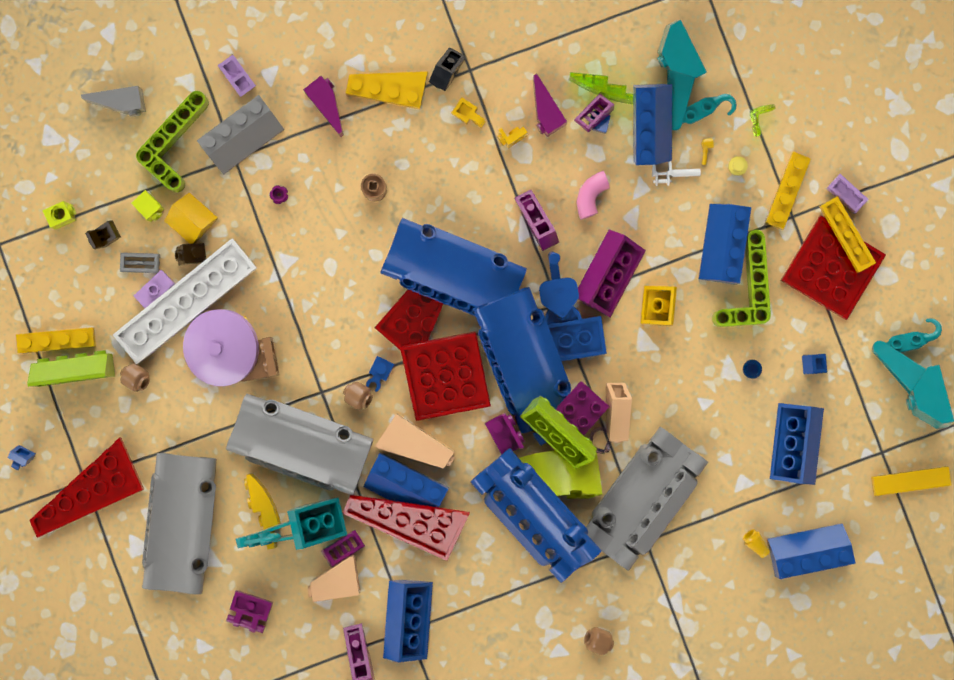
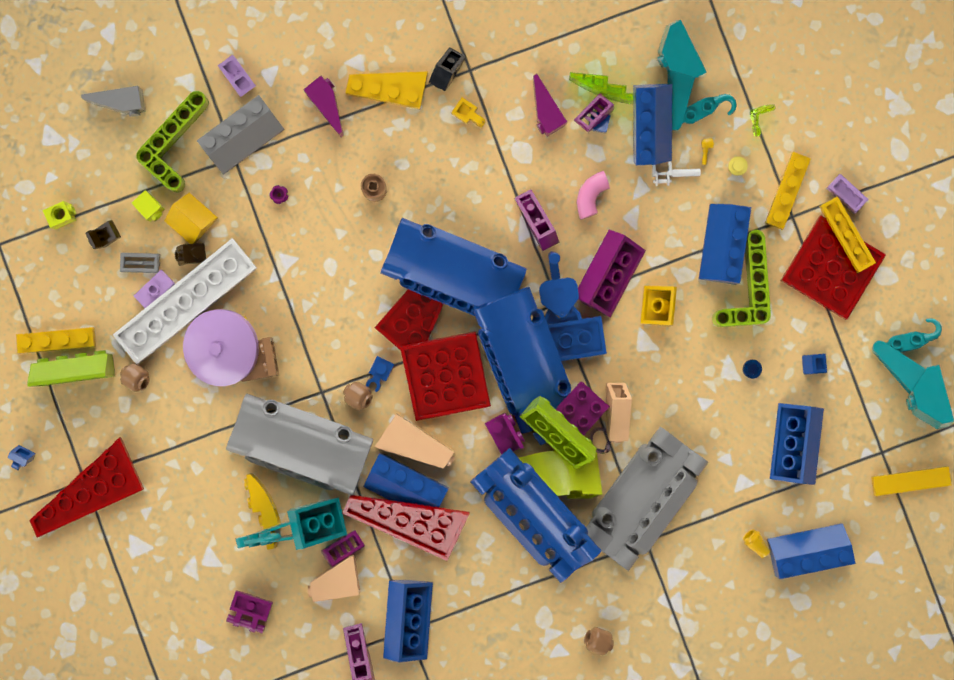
(178, 523): light grey panel -> none
(514, 136): yellow bracket -> none

